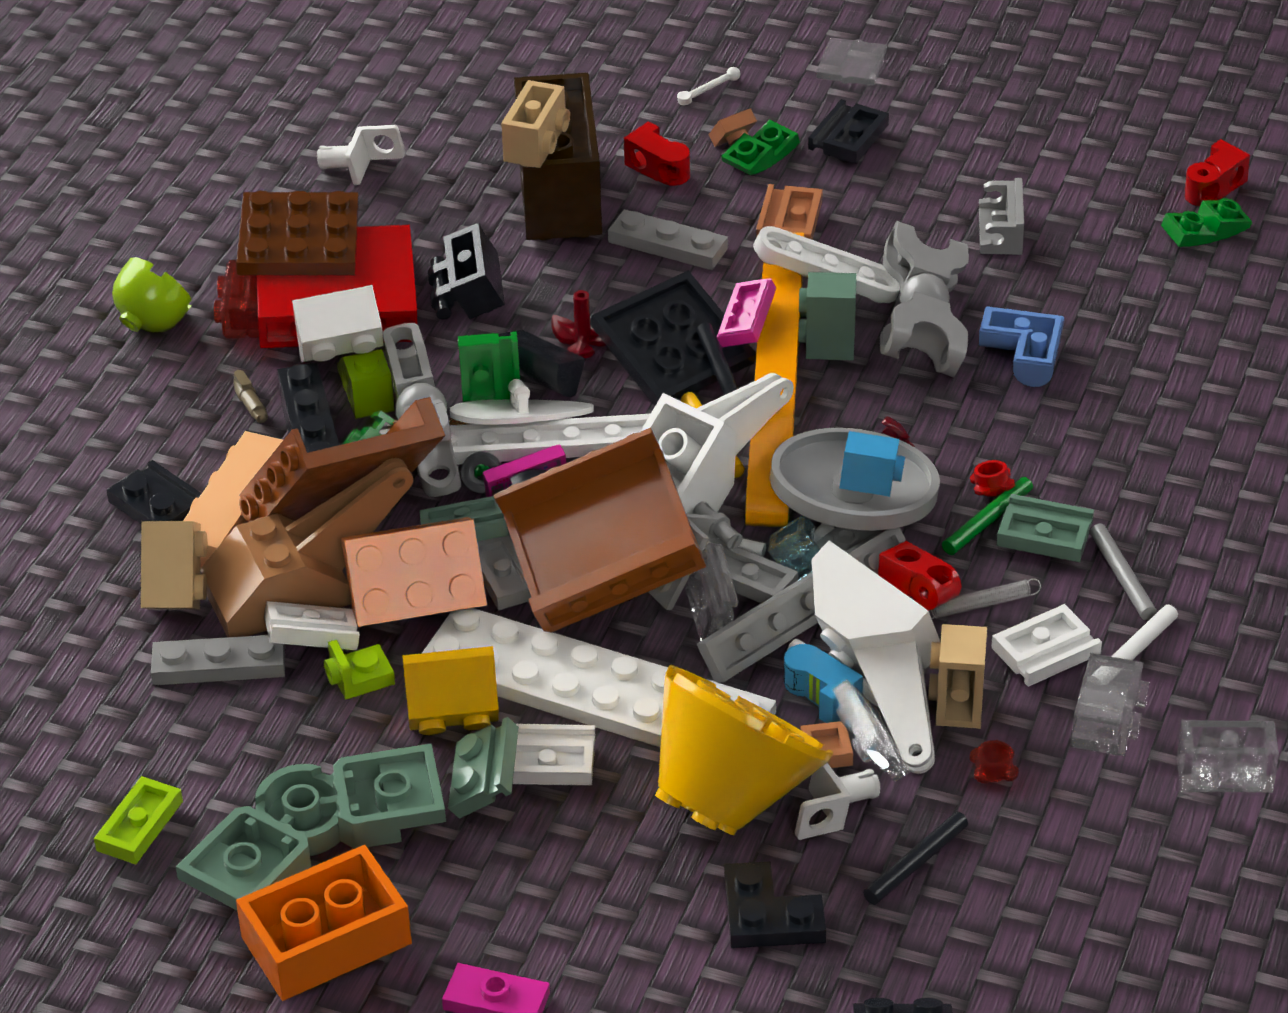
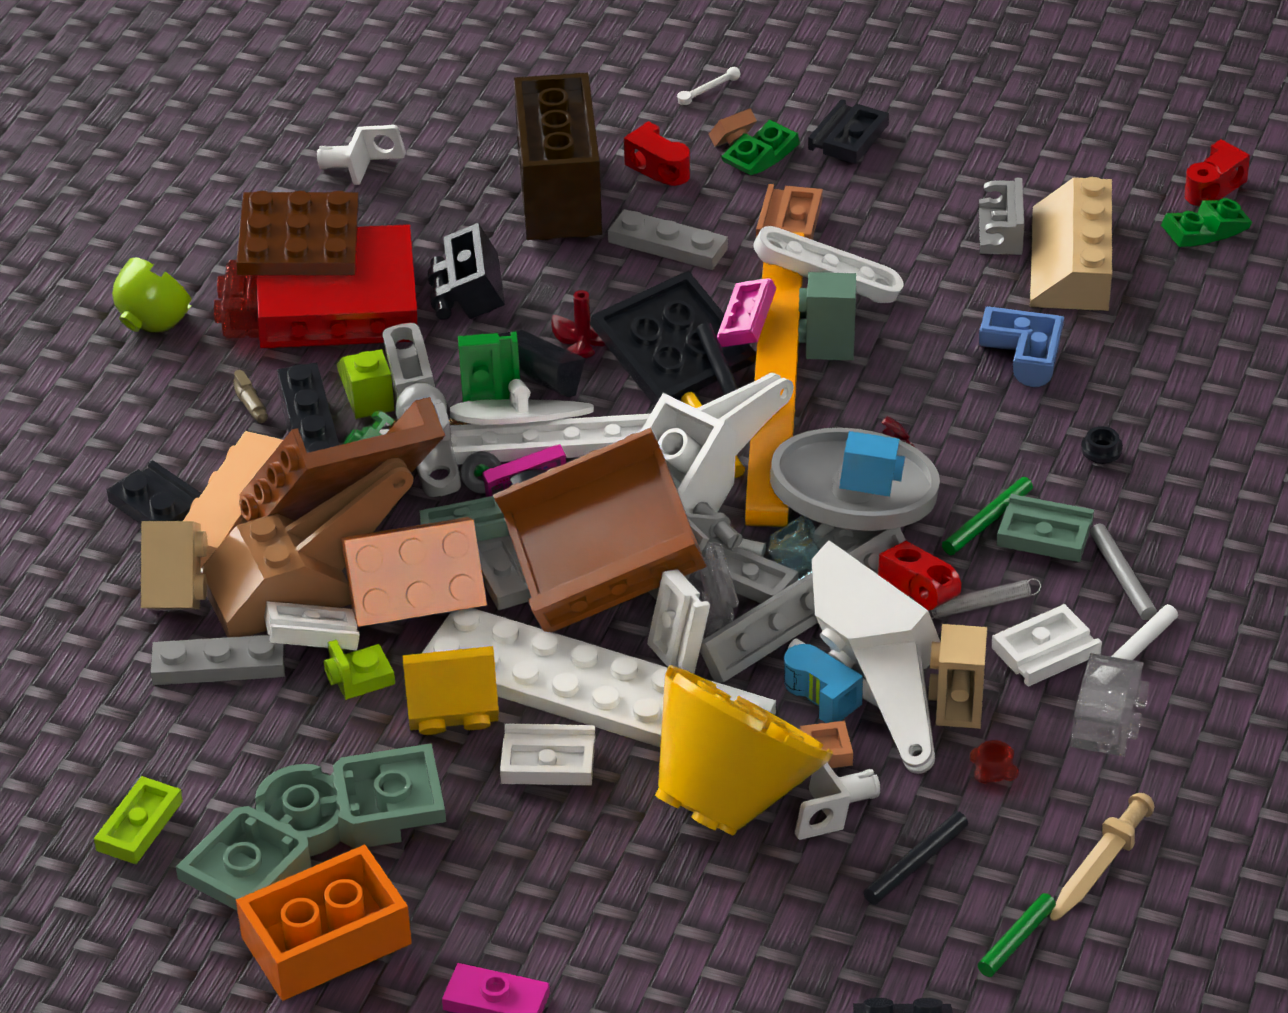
(337, 324): white slope -> none
(483, 767): sand green plate -> none
(534, 124): tan brick -> none
(678, 622): none -> white plate
(766, 920): black plate -> none
(851, 61): clear piece -> none
(872, 735): clear plate -> none
(924, 314): light grey piece -> none
(991, 478): red plate -> none
(1016, 935): none -> green piece
(1073, 246): none -> tan slope
(1102, 445): none -> black plate
(1116, 835): none -> tan sword
(1227, 756): clear brick -> none

